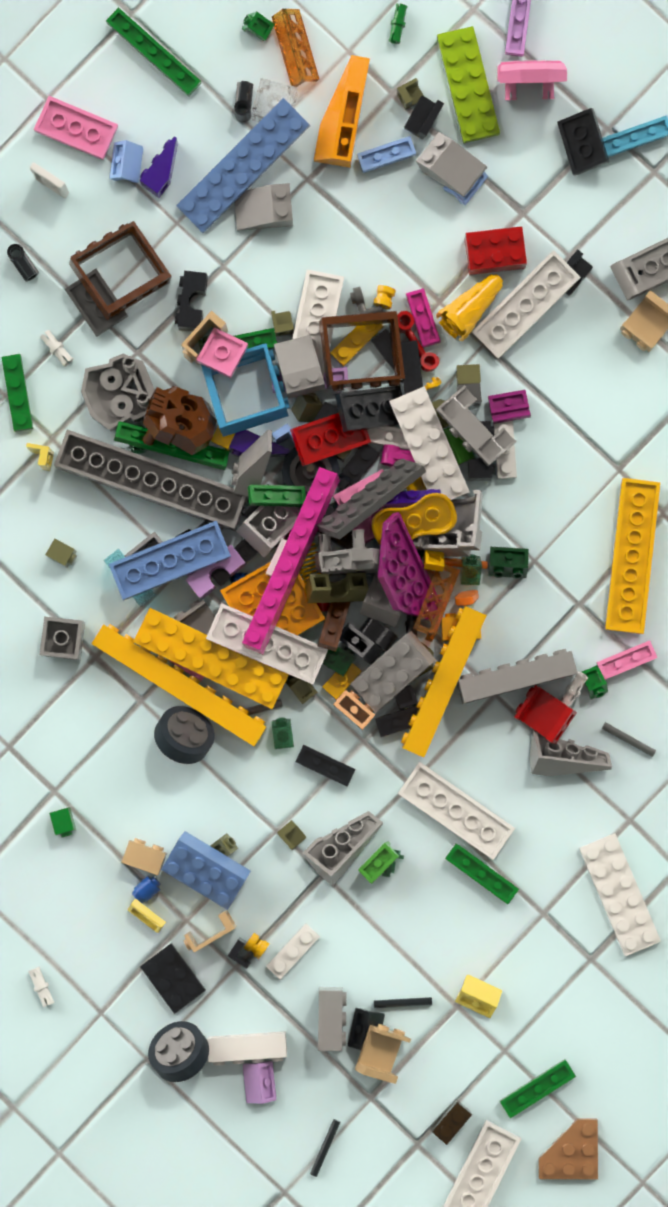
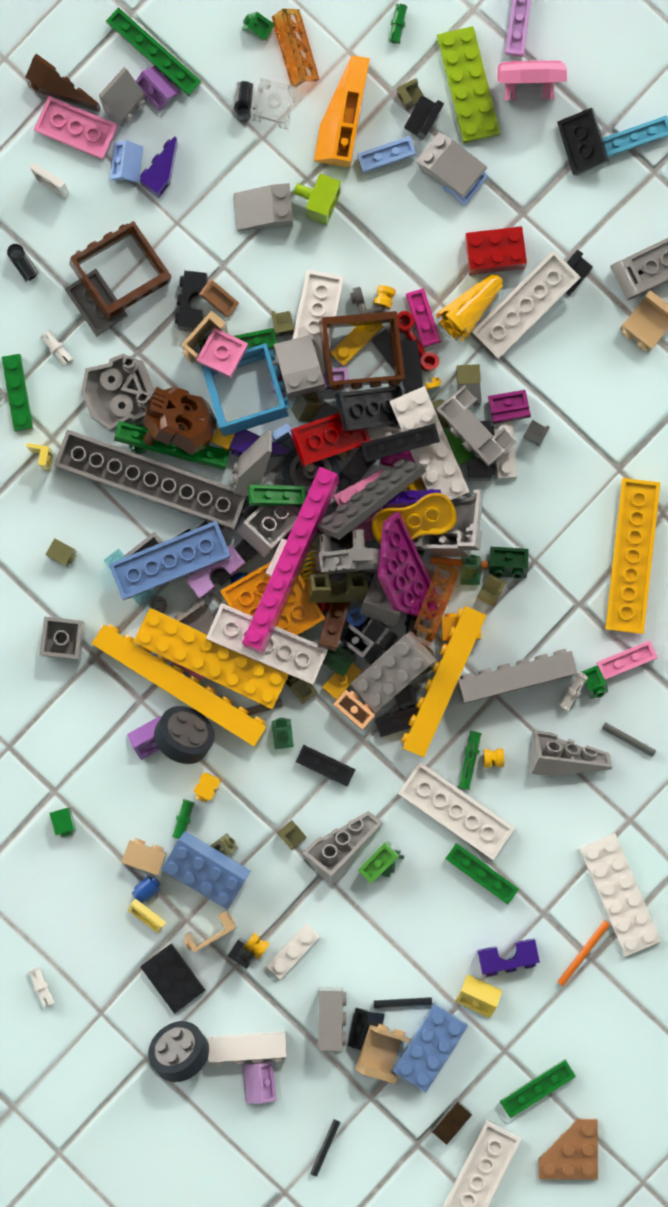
(45, 79): none -> reddish brown wedge
(122, 98): none -> light grey slope
(143, 739): none -> medium lavender panel
(156, 87): none -> medium lavender panel
(158, 598): none -> dark grey bush
(183, 818): none -> green pin
(207, 787): none -> yellow brick
(219, 298): none -> medium nougat tile
(243, 165): medium blue plate -> none
(321, 198): none -> lime brick
(356, 618): none -> blue wheel
(400, 442): none -> black plate
(430, 1047): none -> medium blue brick
(433, 560): yellow plate -> none
(466, 597): orange tile -> none
(473, 737): none -> green pin
(491, 590): none -> olive panel
(493, 758): none -> yellow wheel
(525, 955): none -> dark purple arch
(536, 433): none -> dark grey panel
(545, 714): red panel -> none
(583, 953): none -> orange bar

